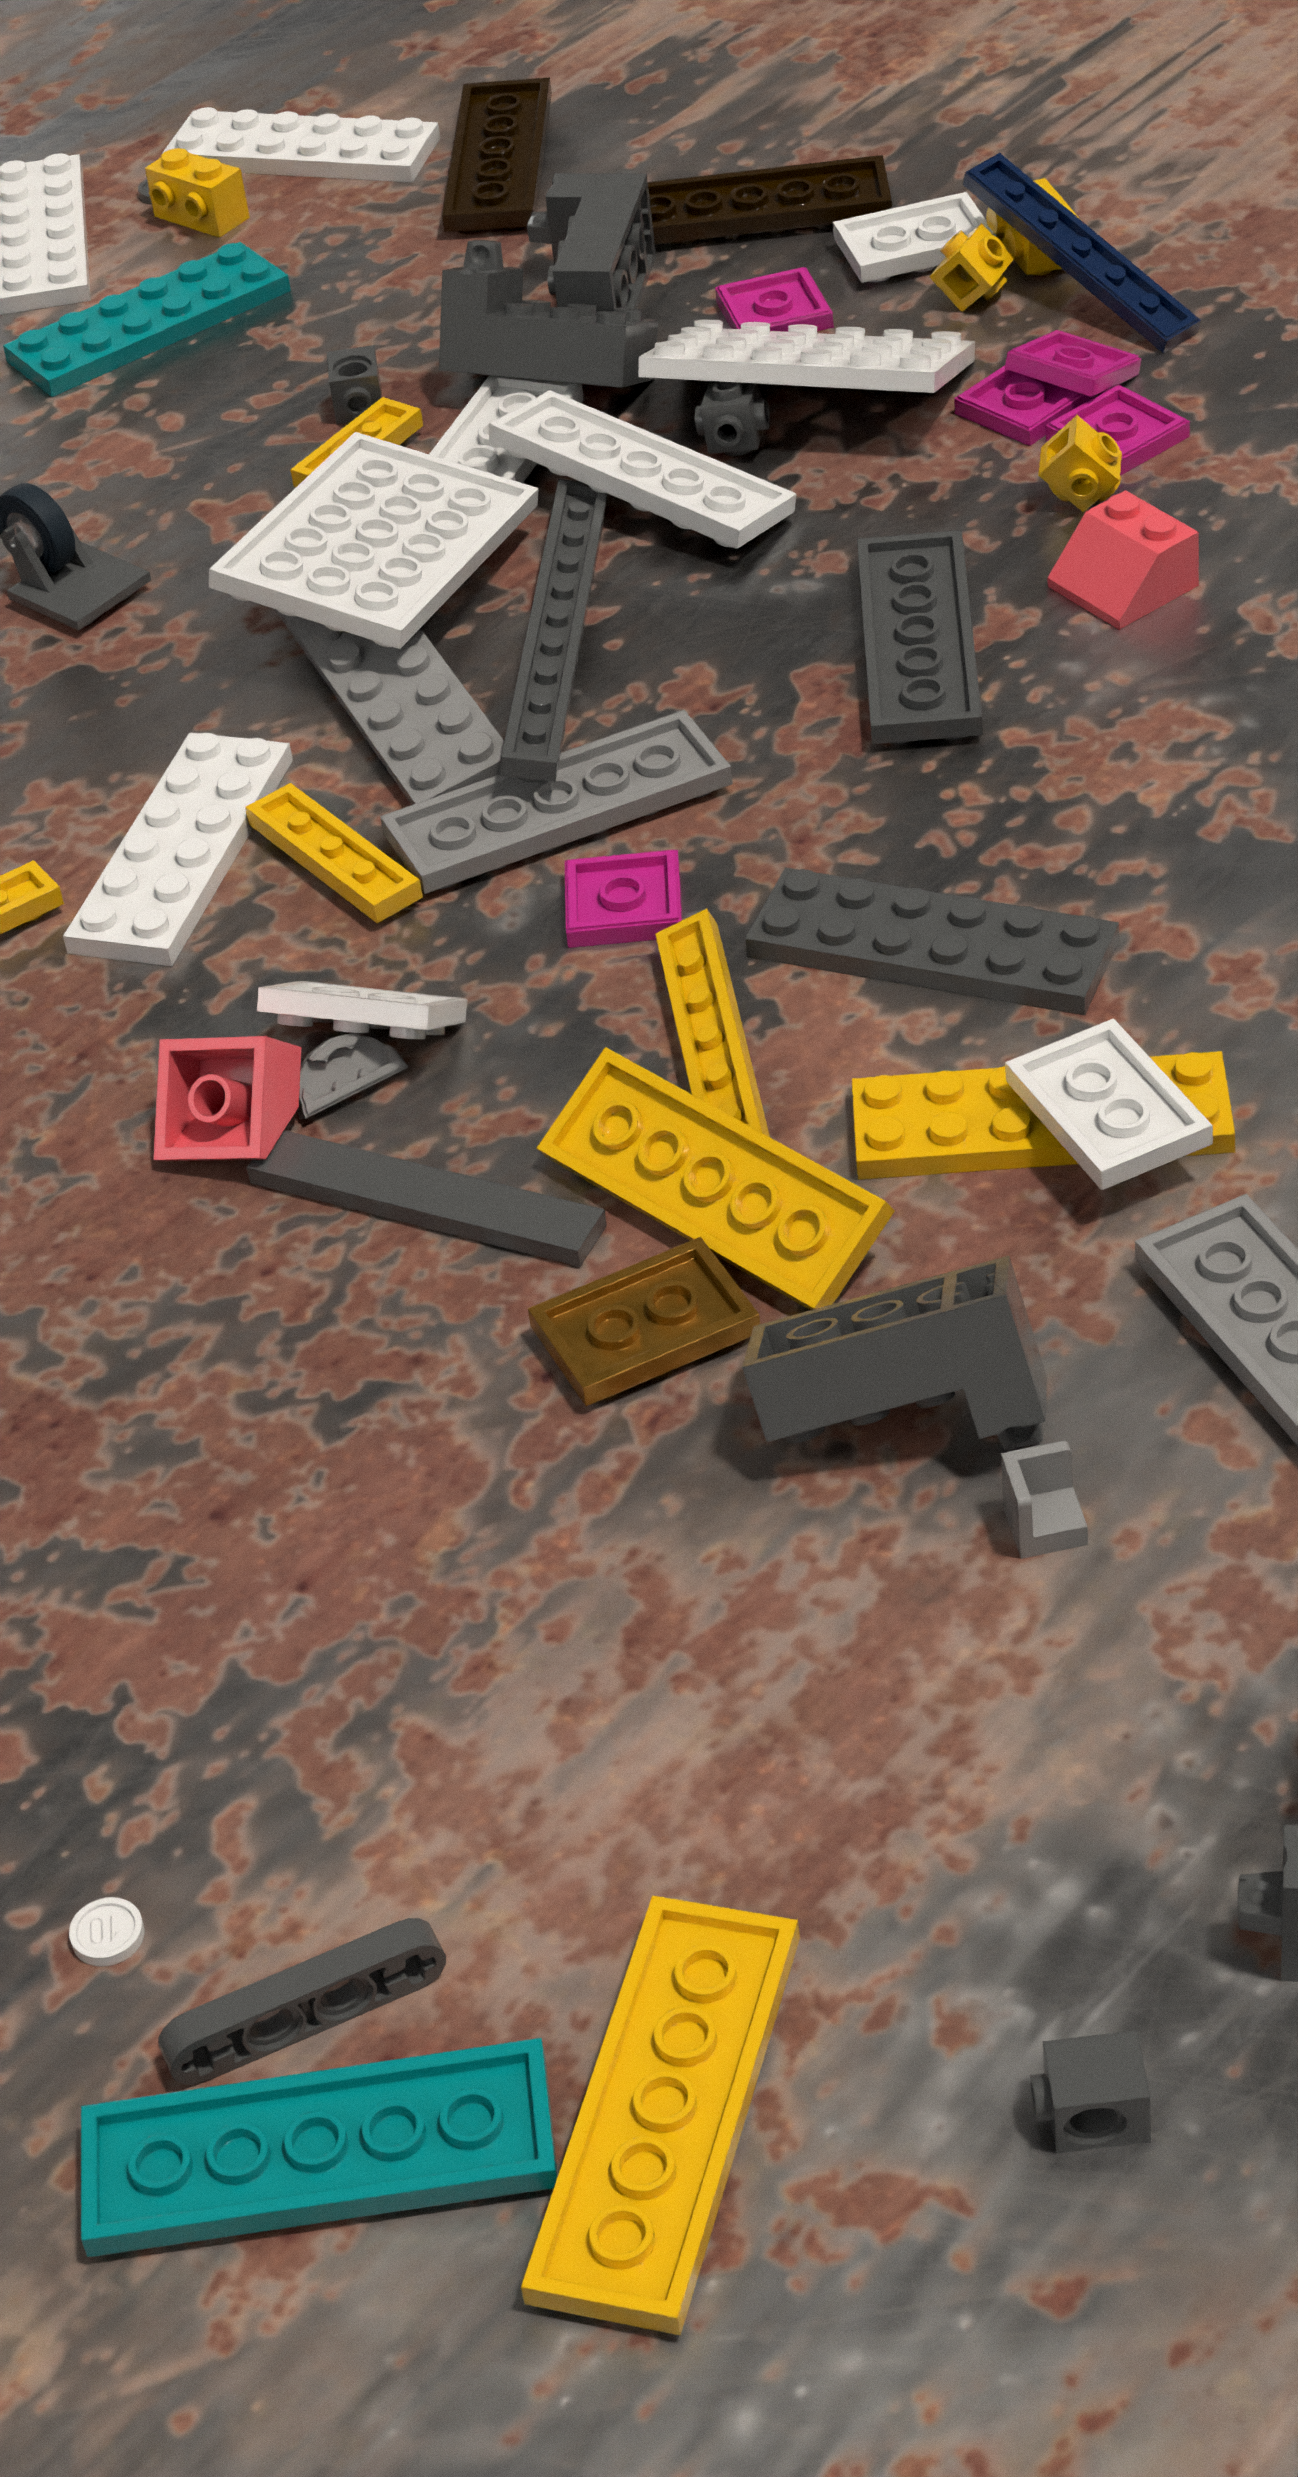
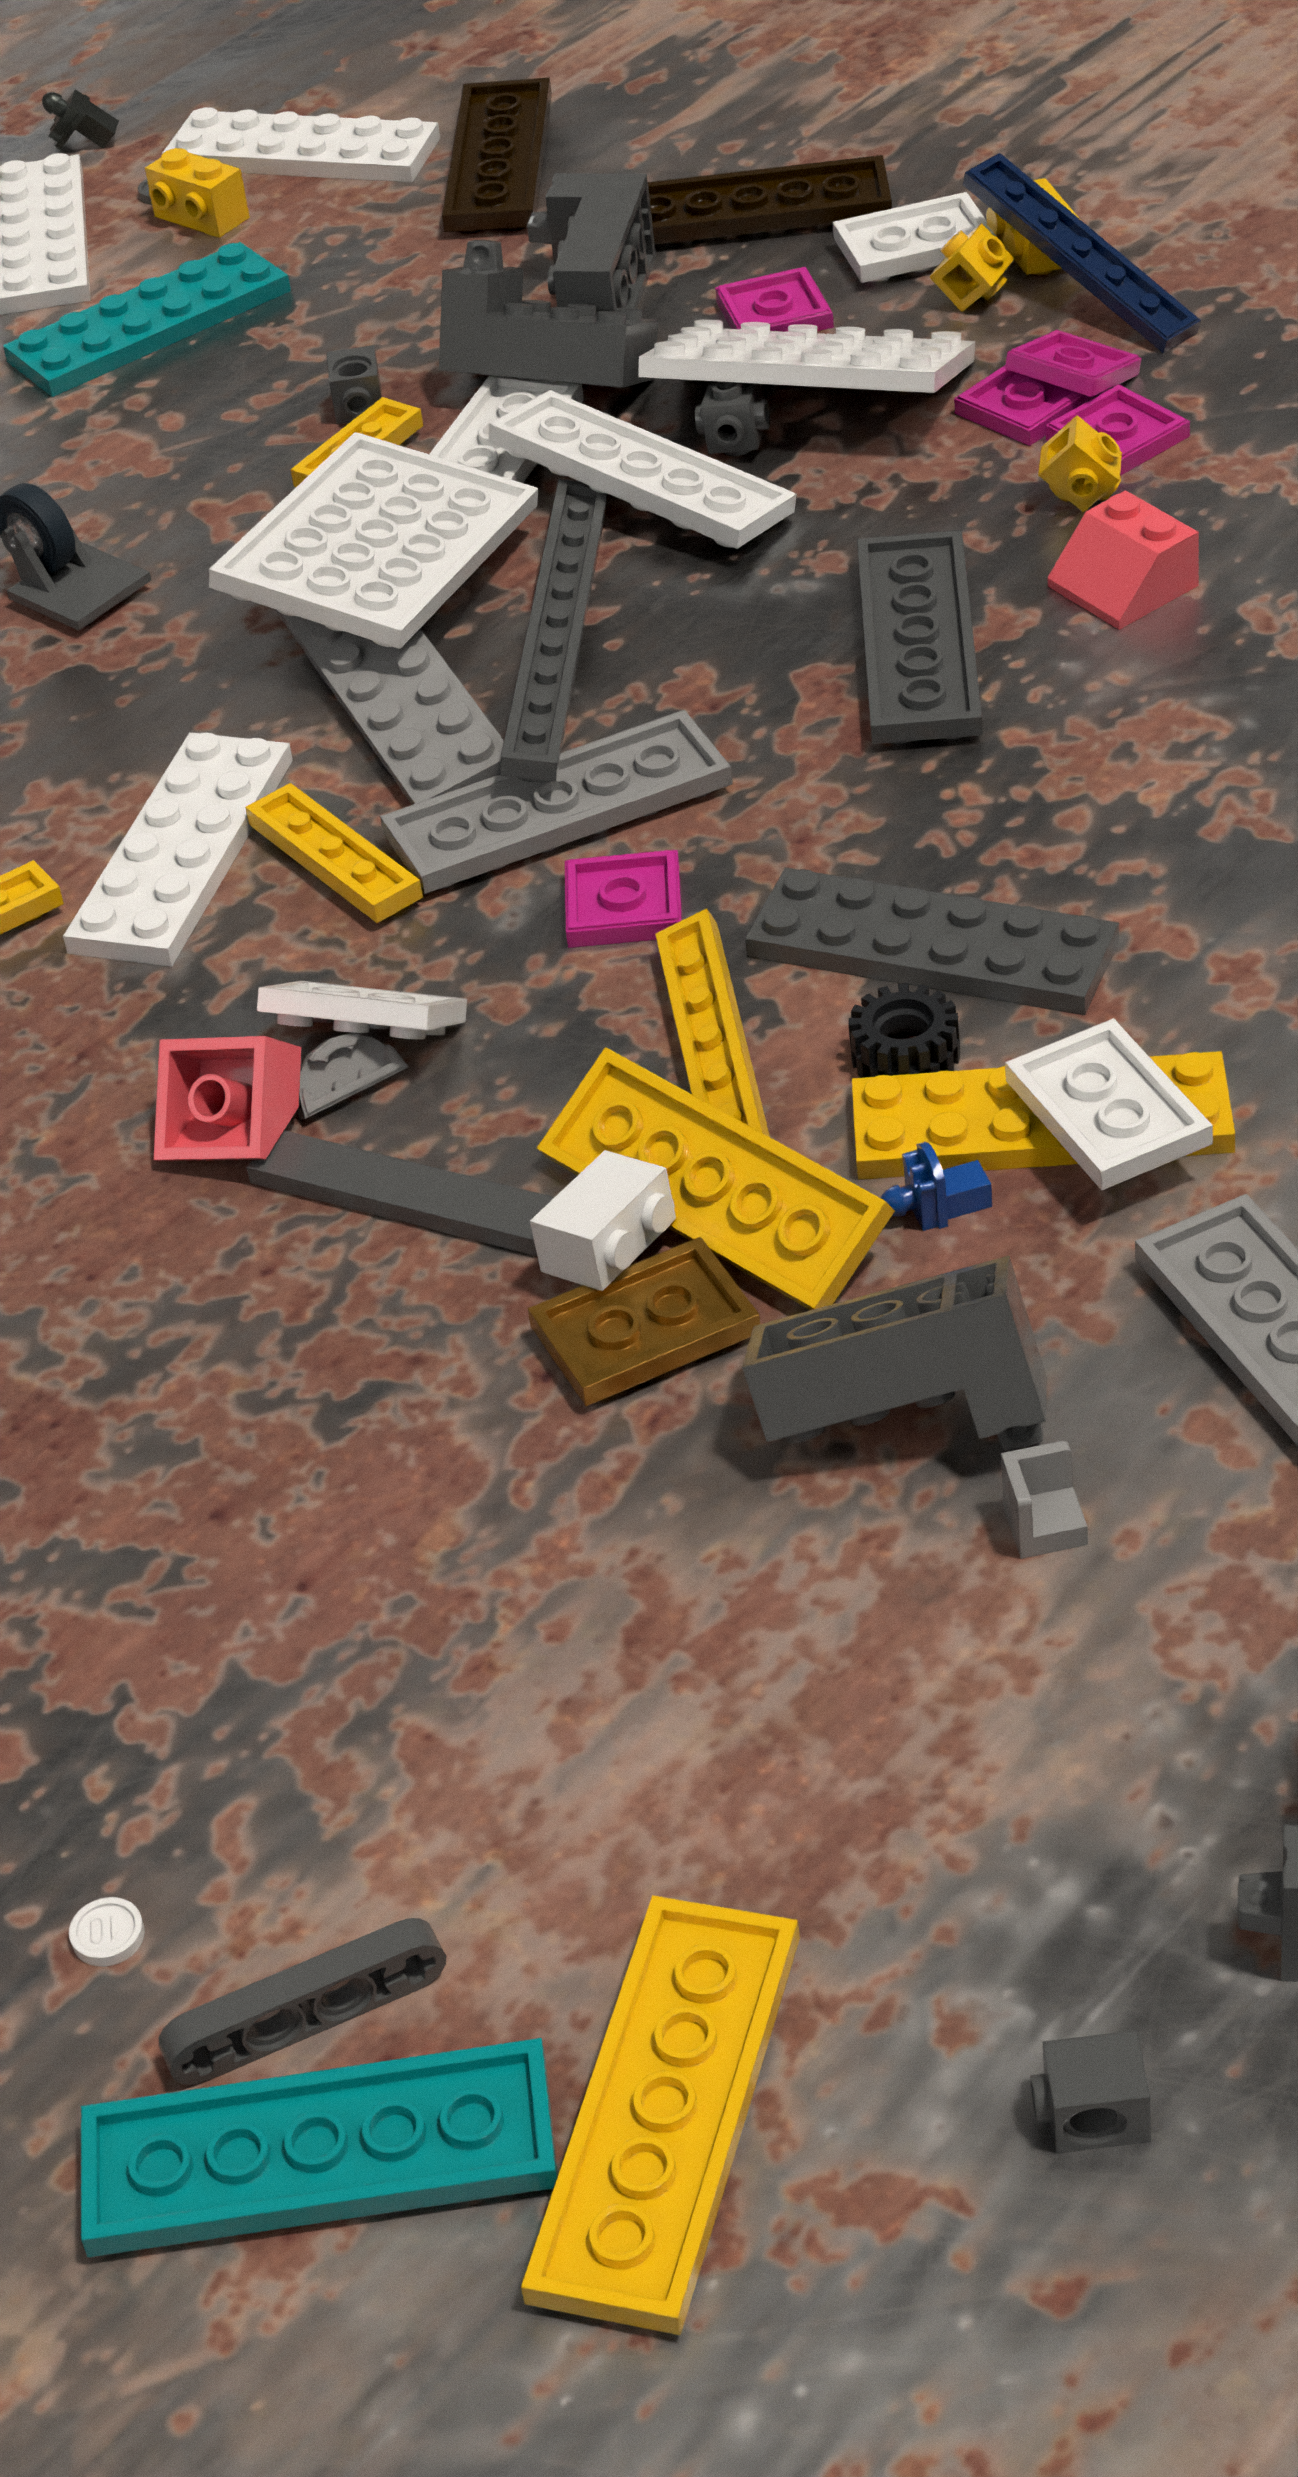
(78, 115): none -> pearl dark grey piece
(603, 1220): none -> white brick
(904, 1014): none -> black tyre
(938, 1193): none -> blue piece

